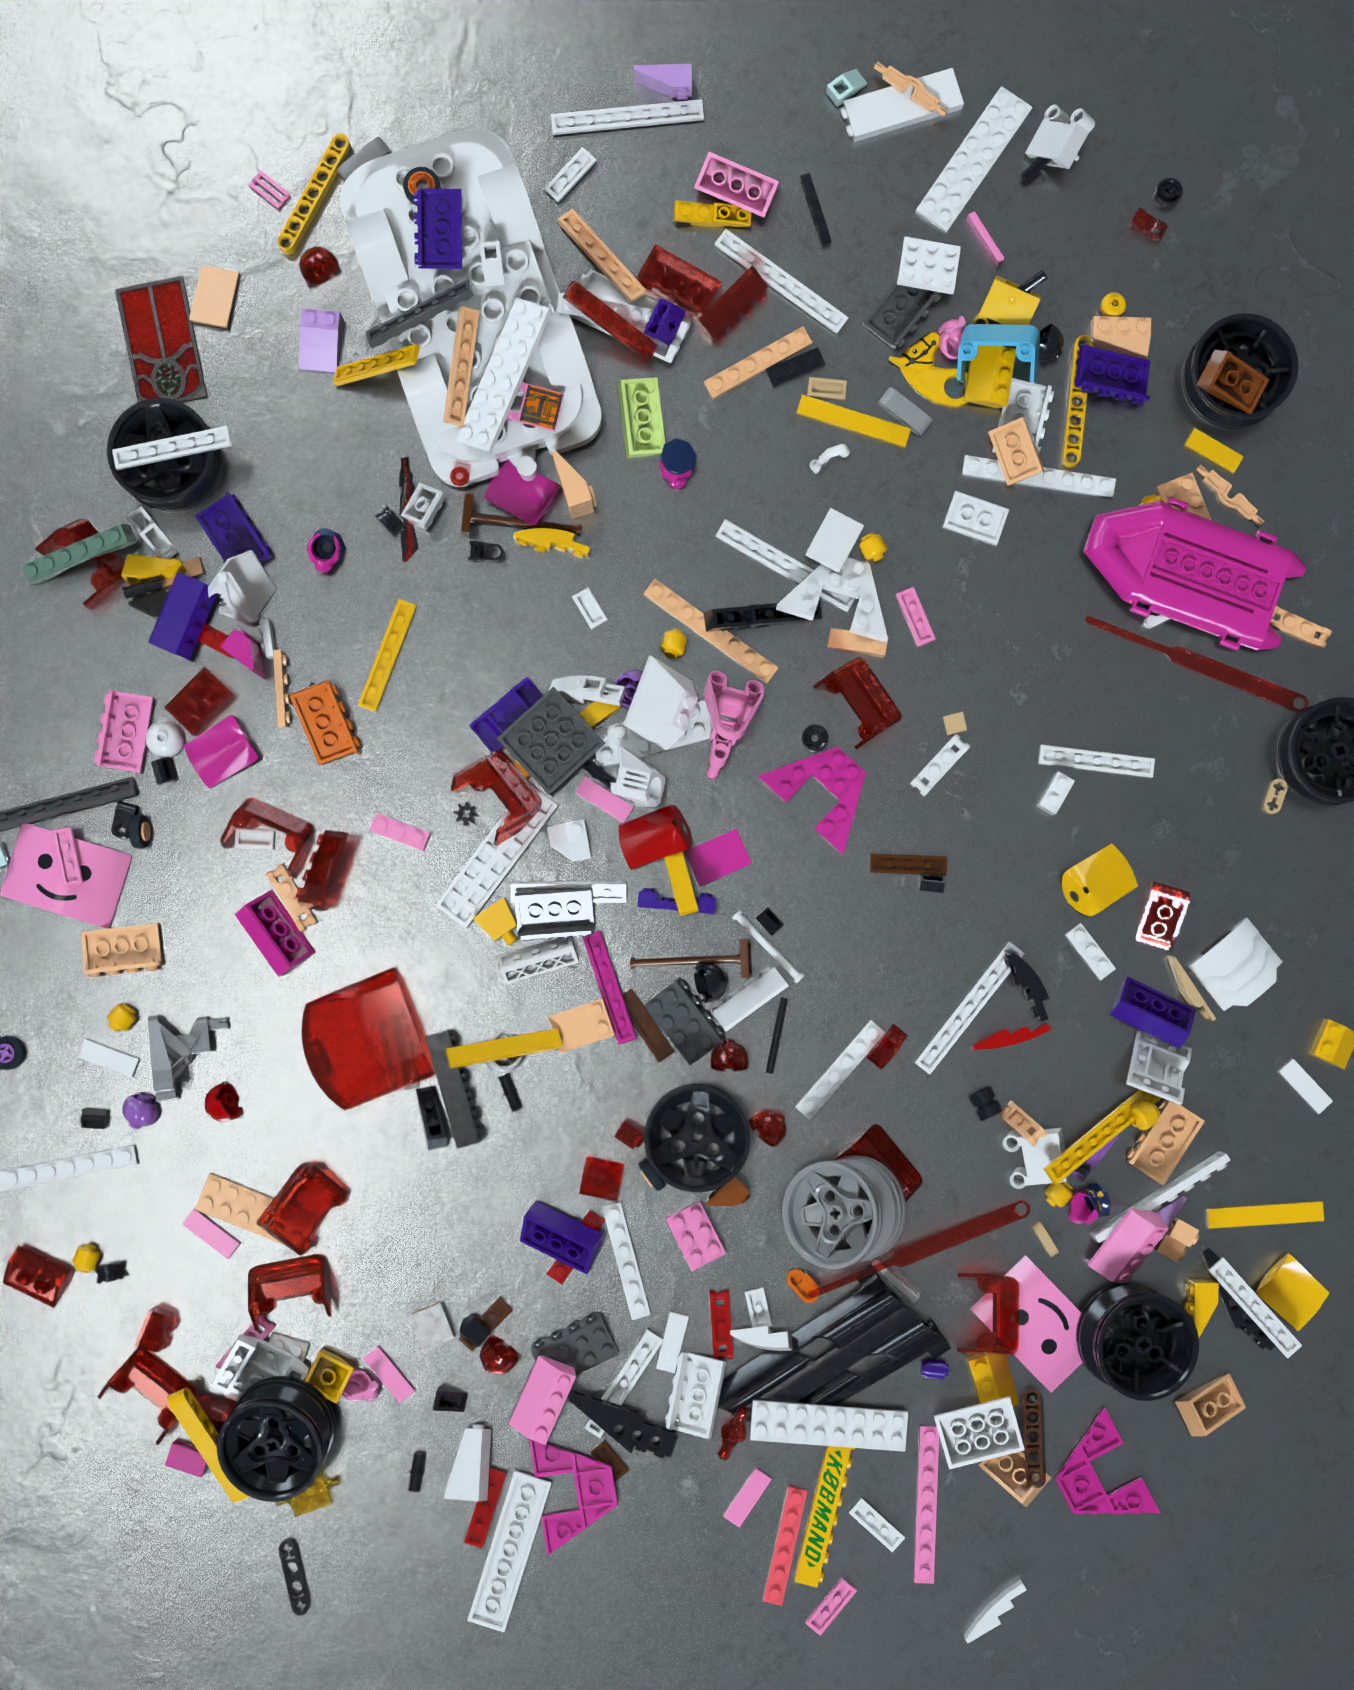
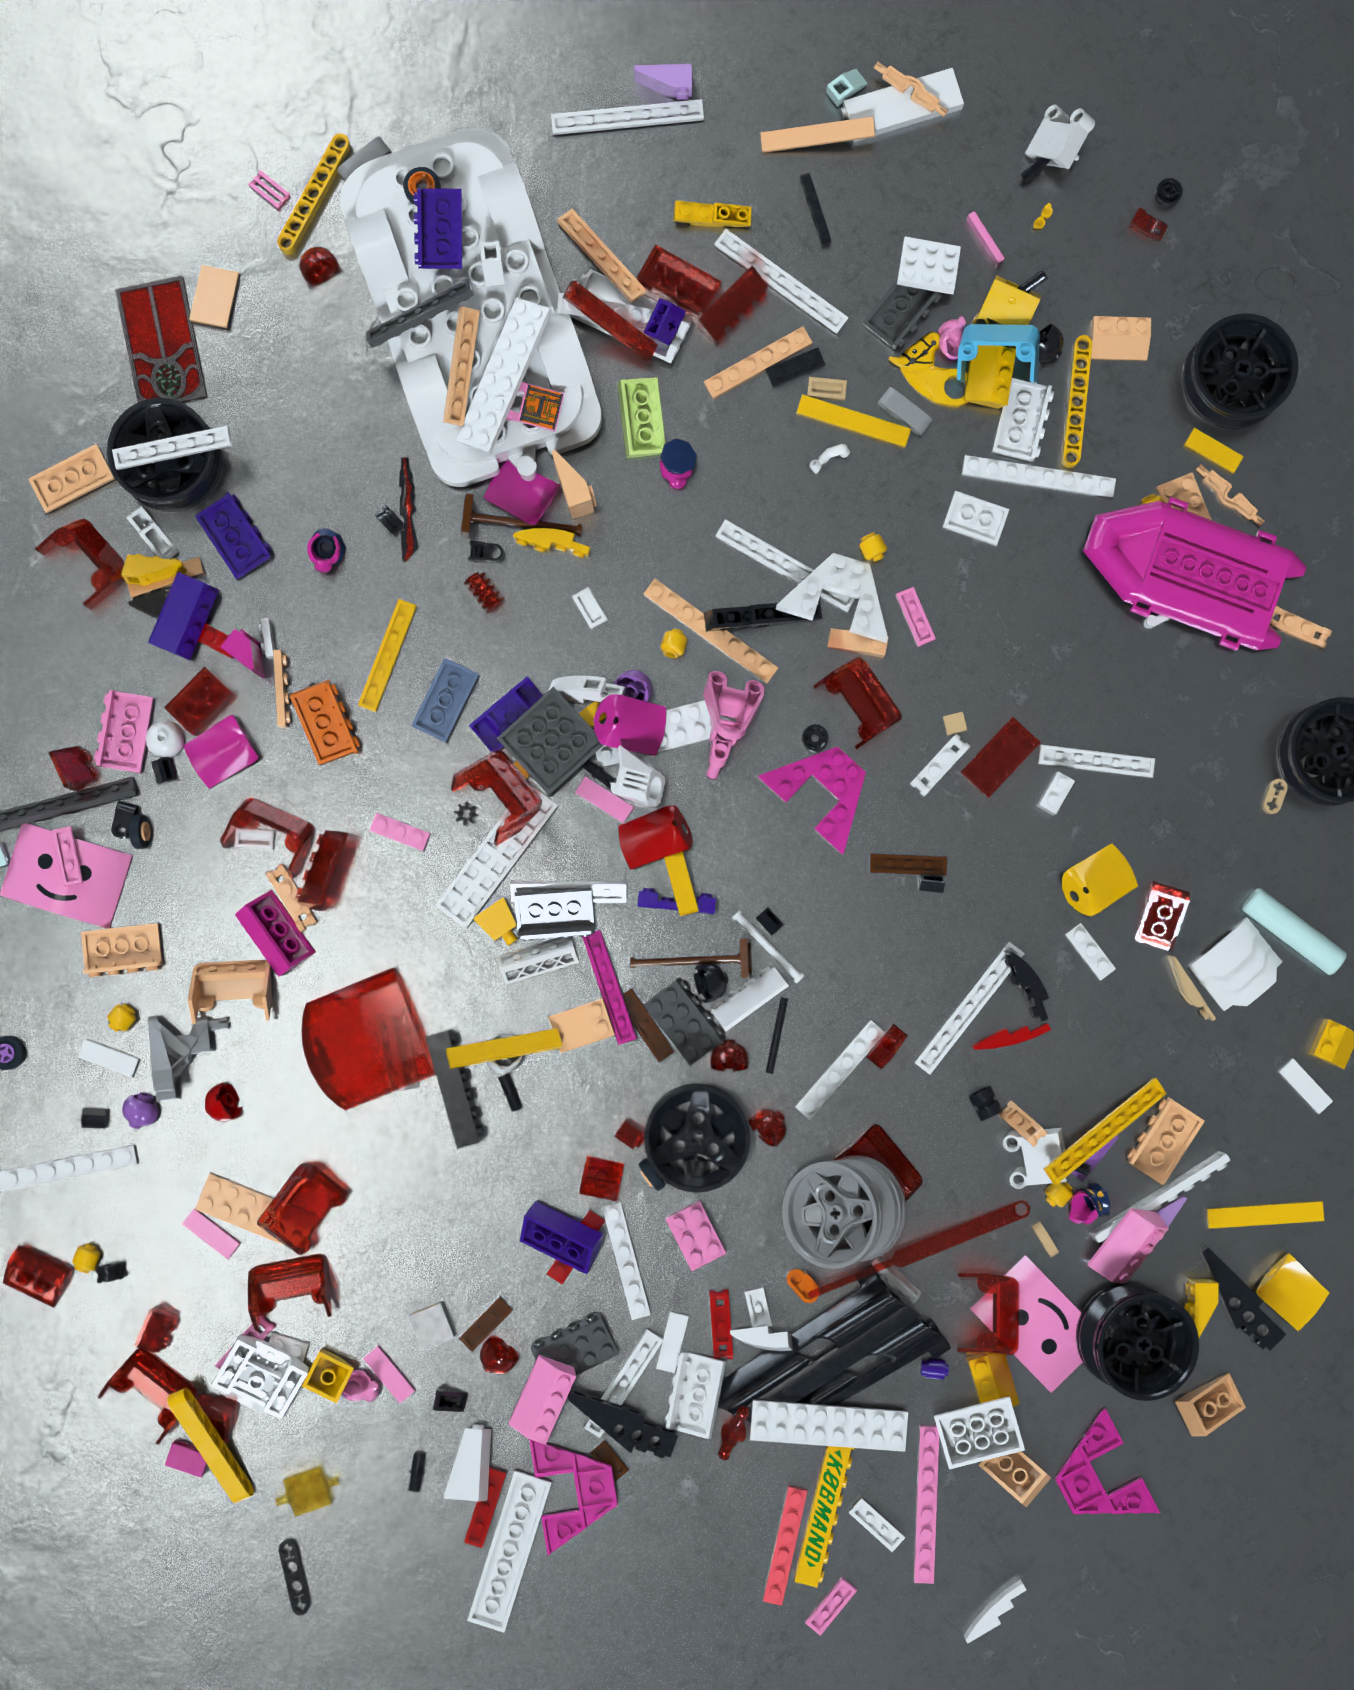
(71, 478): none -> light nougat plate
(74, 767): none -> clear red slope
(88, 548): sand green arch -> none
(142, 587): black pin -> none
(230, 982): none -> light nougat windscreen
(243, 587): white helmet -> none
(266, 1471): black wheel -> none
(319, 340): lavender slope -> none
(376, 365): yellow tile -> none
(423, 506): white slope -> none
(431, 1118): black slope -> none
(445, 700): none -> sand blue plate
(464, 480): clear red plate -> none
(474, 1330): black tile -> none
(483, 591): none -> clear red piece
(570, 175): white plate -> none
(570, 840): white slope -> none
(638, 726): none -> dark pink piece
(661, 704): white slope -> none
(717, 857): dark pink tile -> none
(729, 1194): dark orange slope -> none
(737, 184): bright pink slope -> none
(747, 1497): bright pink tile -> none
(818, 134): none -> light nougat tile
(834, 540): white tile -> none
(973, 159): white plate -> none
(1000, 757): none -> clear red plate
(1016, 451): light nougat plate -> none
(1030, 1429): reddish brown beam -> none
(1045, 214): none -> yellow piece
(1112, 374): dark purple bracket -> none
(1116, 309): yellow head -> none
(1144, 1116): yellow head -> none
(1153, 1012): dark purple slope -> none
(1158, 1067): white slope -> none
(1176, 1239): light nougat brick -> none
(1210, 668): clear red piece -> none
(1232, 381): dark orange slope -> none
(1254, 1307): white plate -> none
(1294, 931): none -> light aqua cylinder

